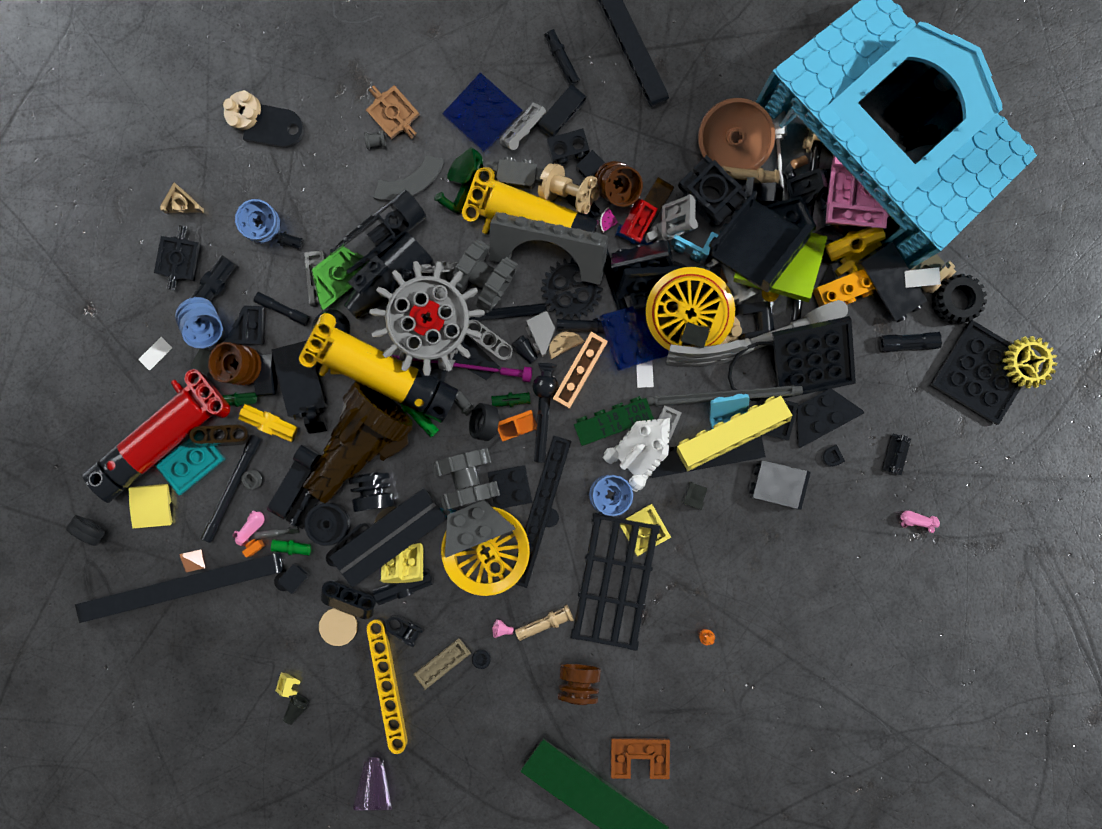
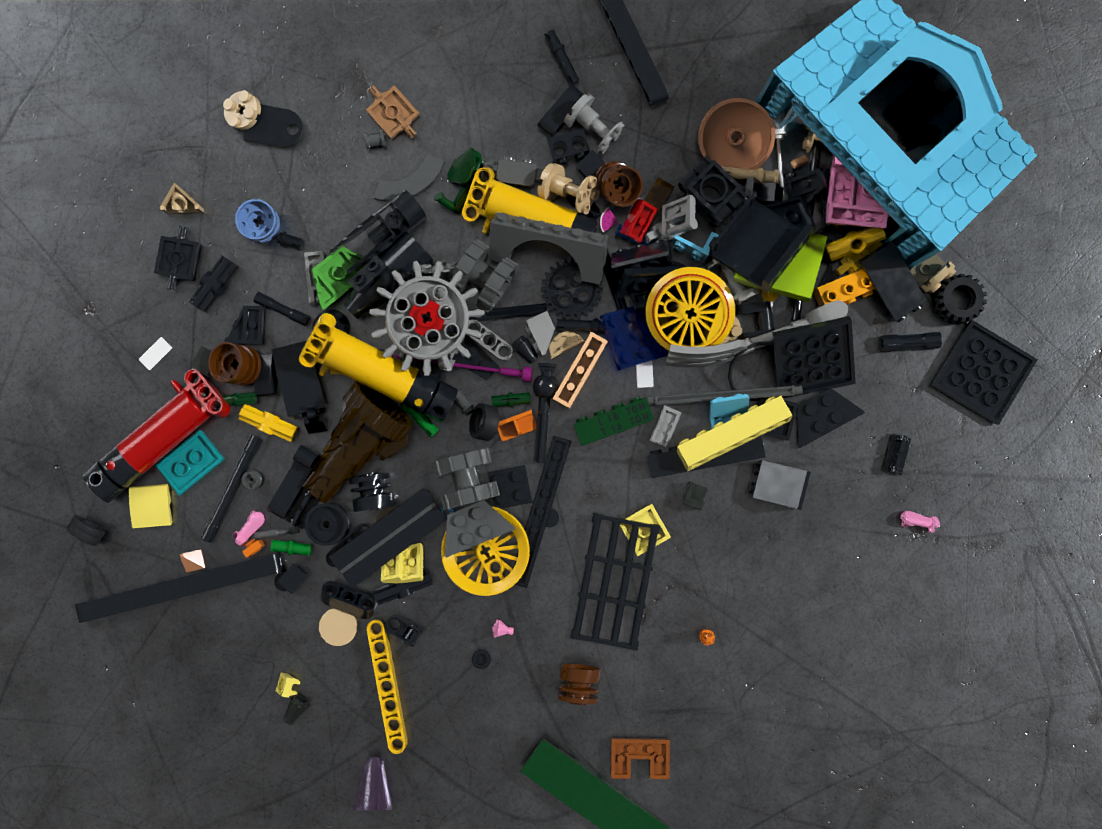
(198, 322): medium blue wheel -> none
(209, 432): dark brown beam -> none
(442, 663): dark tan plate -> none
(482, 112): clear blue plate -> none
(522, 126): light grey plate -> none
(553, 620): tan pin -> none
(589, 119): none -> light grey piece
(620, 500): medium blue wheel -> none
(641, 450): white shield -> none
(695, 334): pearl dark grey panel -> none
(832, 456): black tile -> none
(922, 277): white sticker -> none
(1032, 369): light yellow gear -> none

